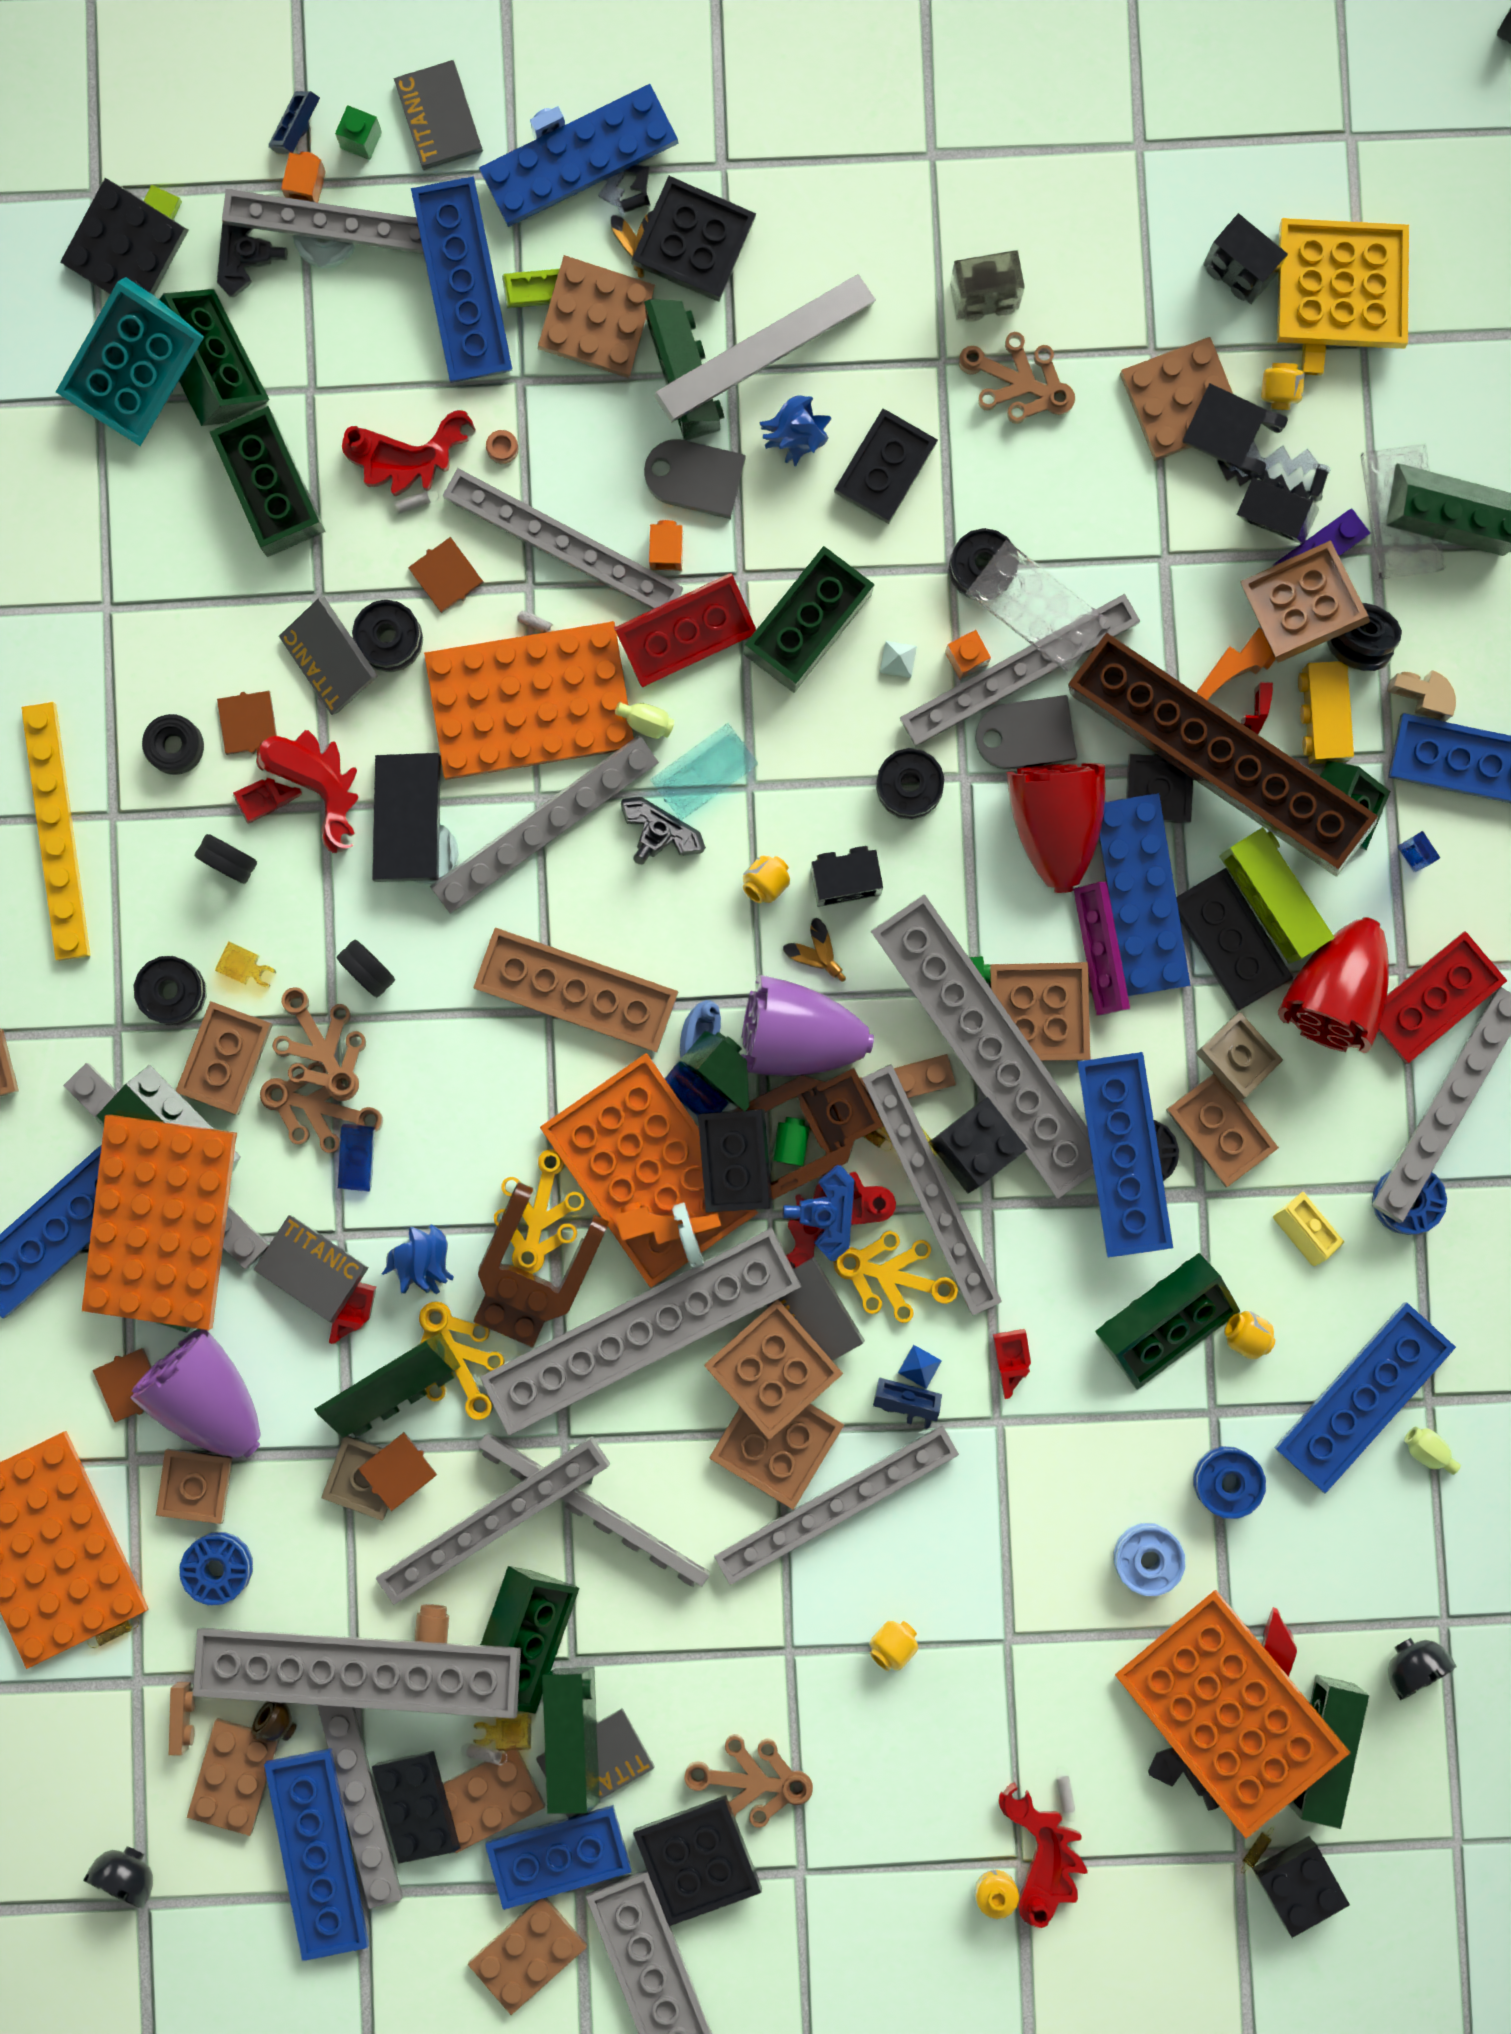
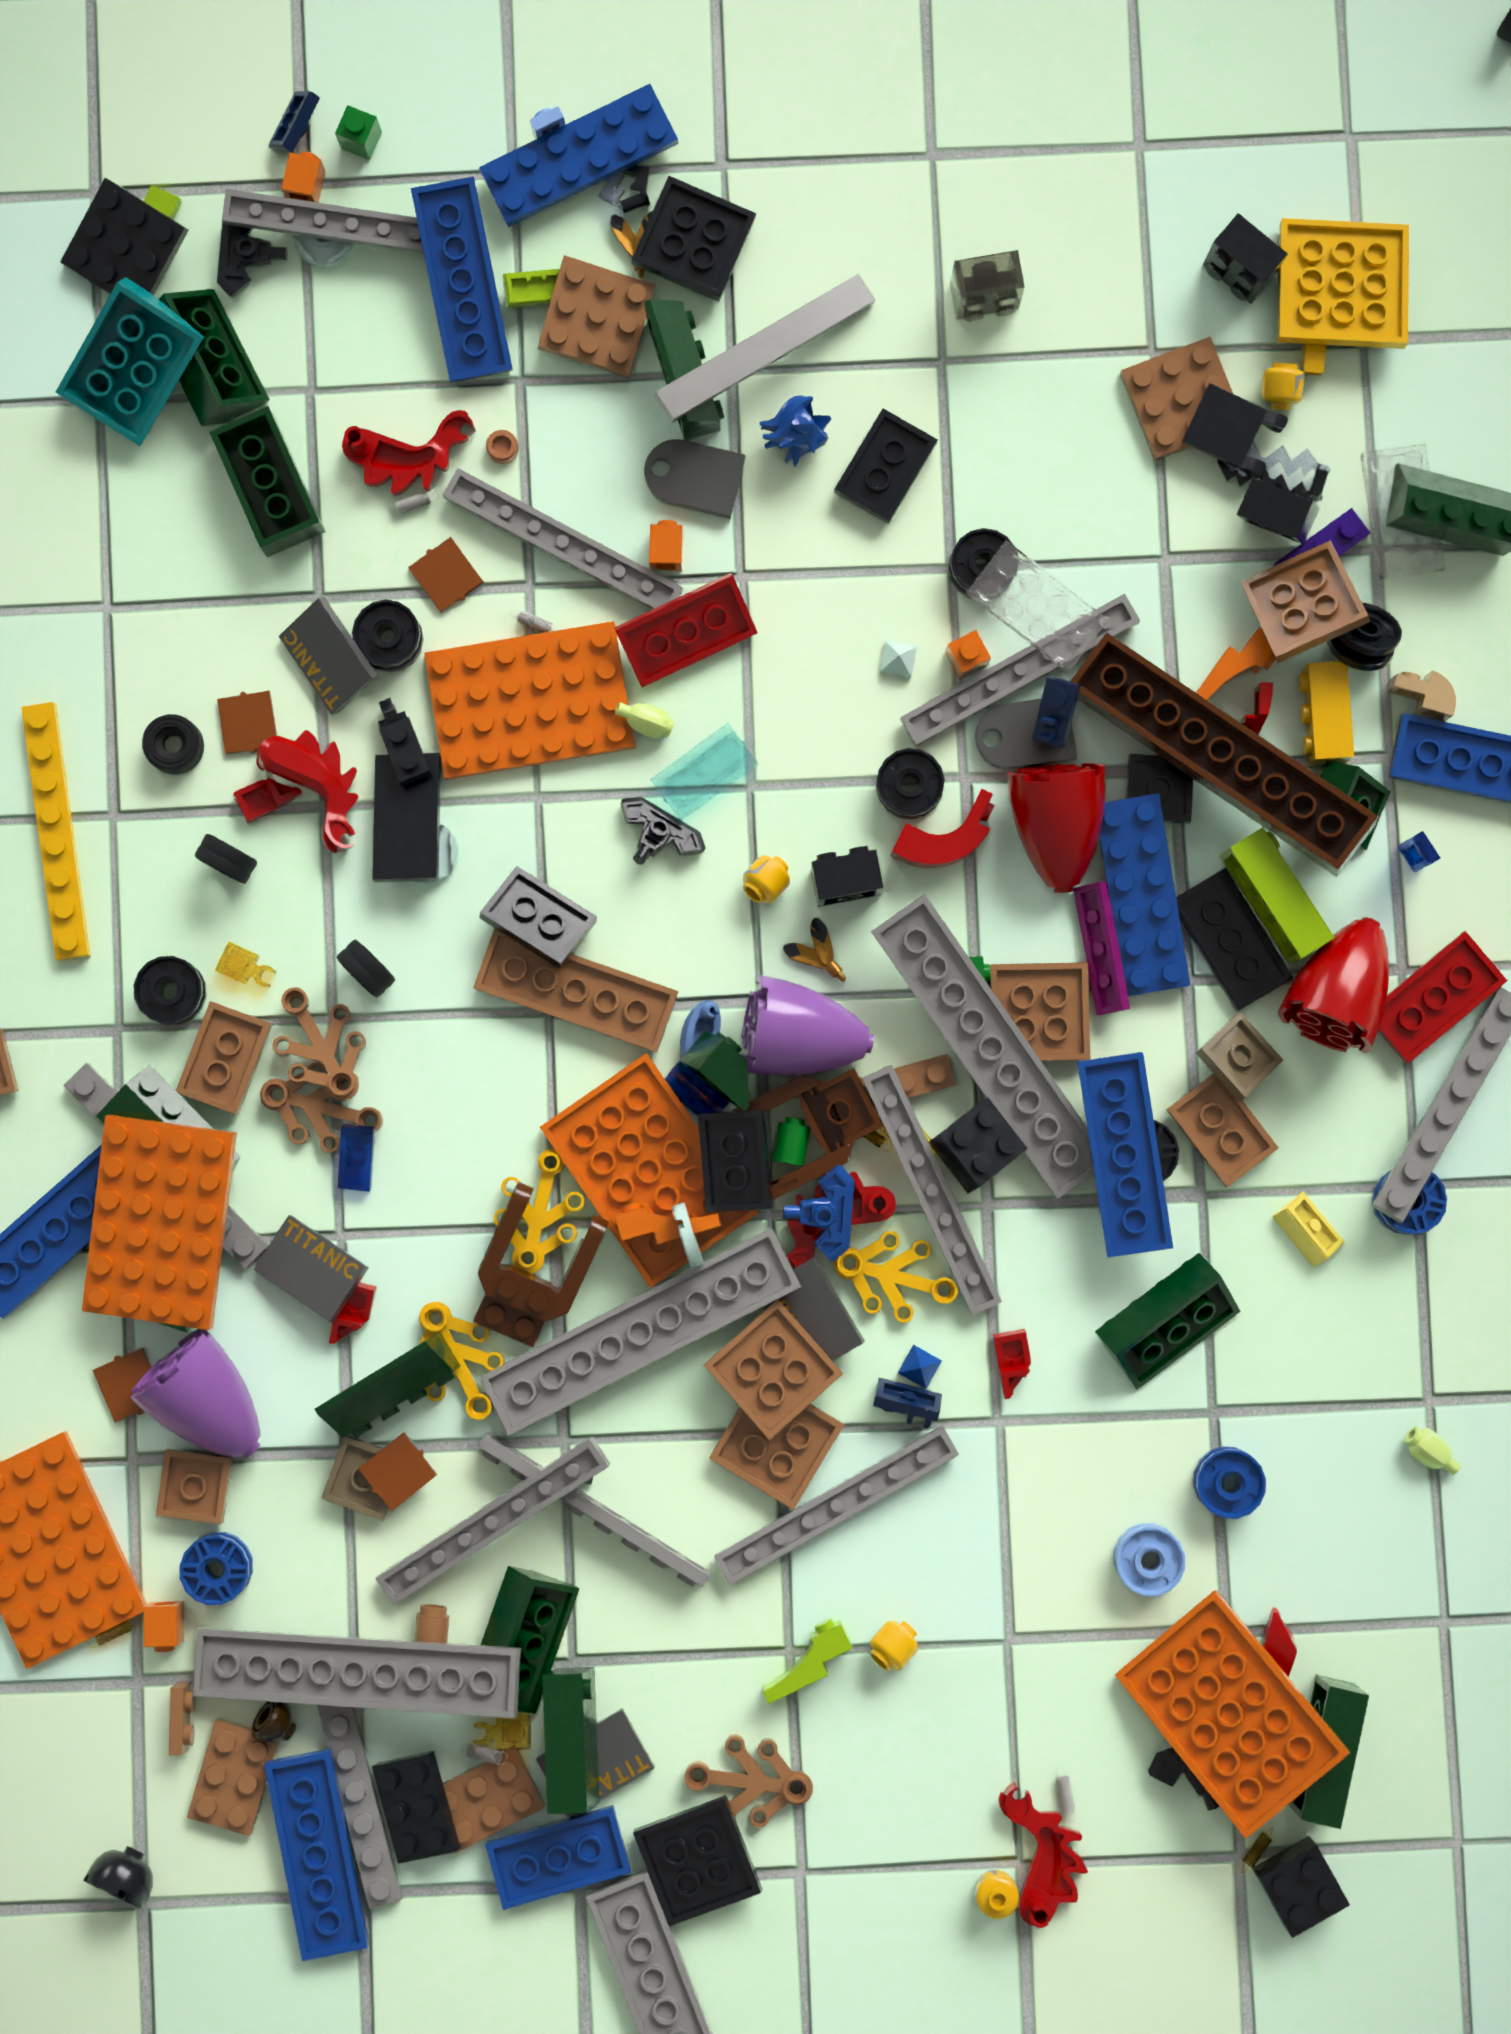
(163, 1625): none -> orange brick
(402, 745): none -> black hinge
(420, 1260): blue hair -> none
(438, 114): dark grey tile -> none
(527, 1954): medium nougat plate -> none
(538, 917): none -> plate
(544, 824): light grey plate -> none
(808, 619): dark green brick -> none
(827, 1642): none -> lime slope
(938, 851): none -> red arch
(1021, 381): medium nougat plant -> none
(1056, 712): none -> dark blue plate
(1250, 1335): yellow head -> none
(1365, 1397): blue plate -> none
(1417, 1666): black cylinder -> none

